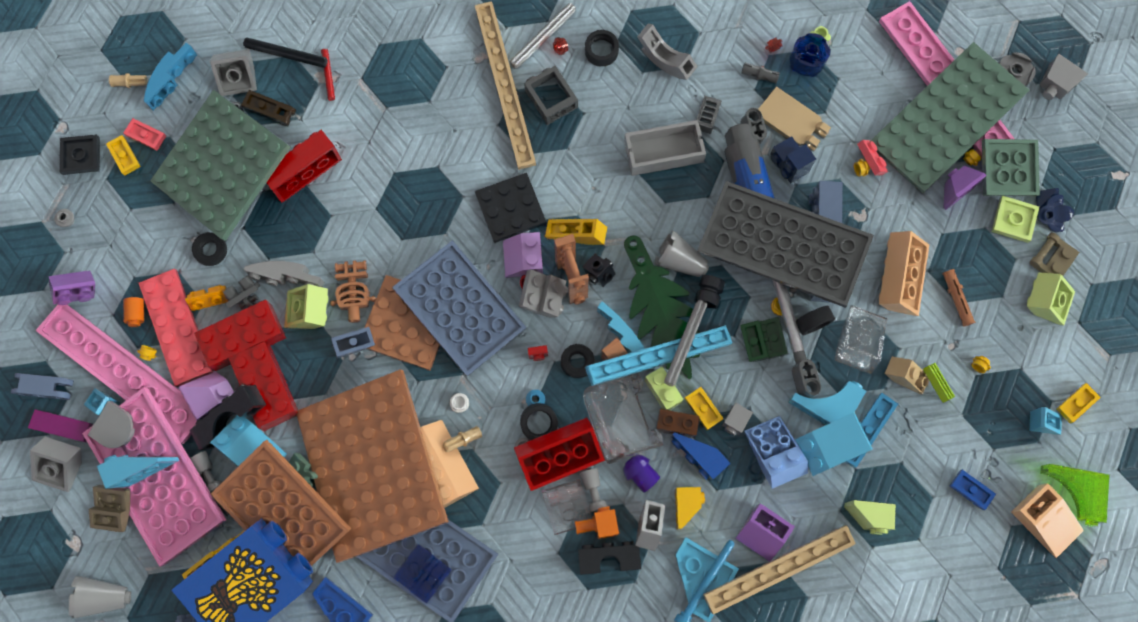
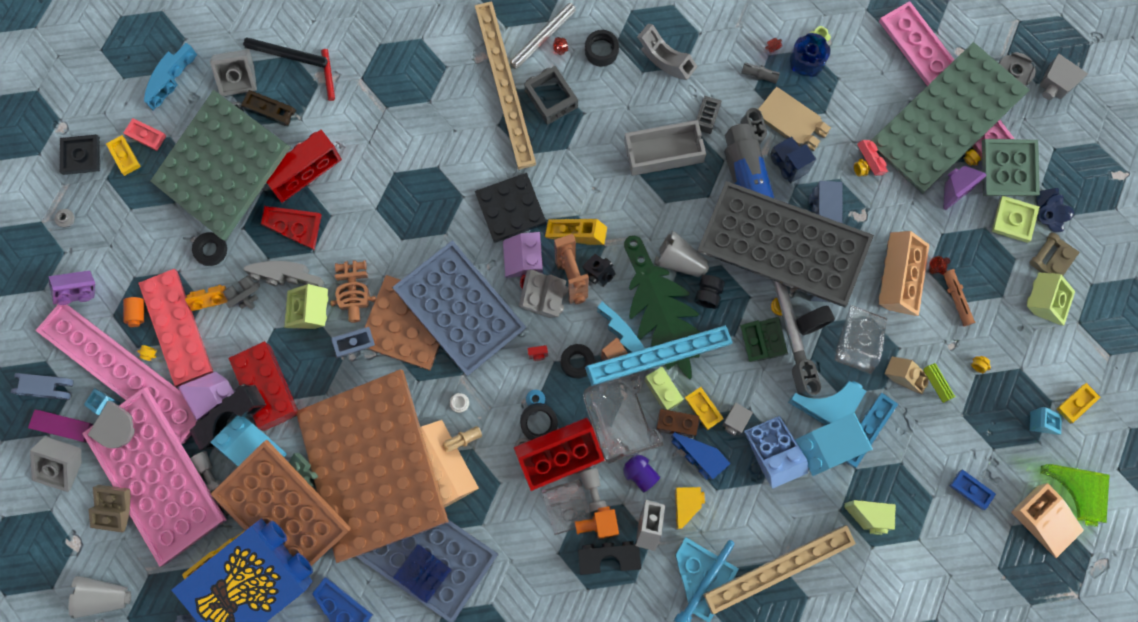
(127, 471): medium azure slope -> none
(128, 80): tan axle -> none
(239, 333): red brick -> none
(293, 224): none -> red wing
(685, 343): light grey axle -> none
(765, 532): medium lavender slope -> none
(939, 265): none -> clear red plate

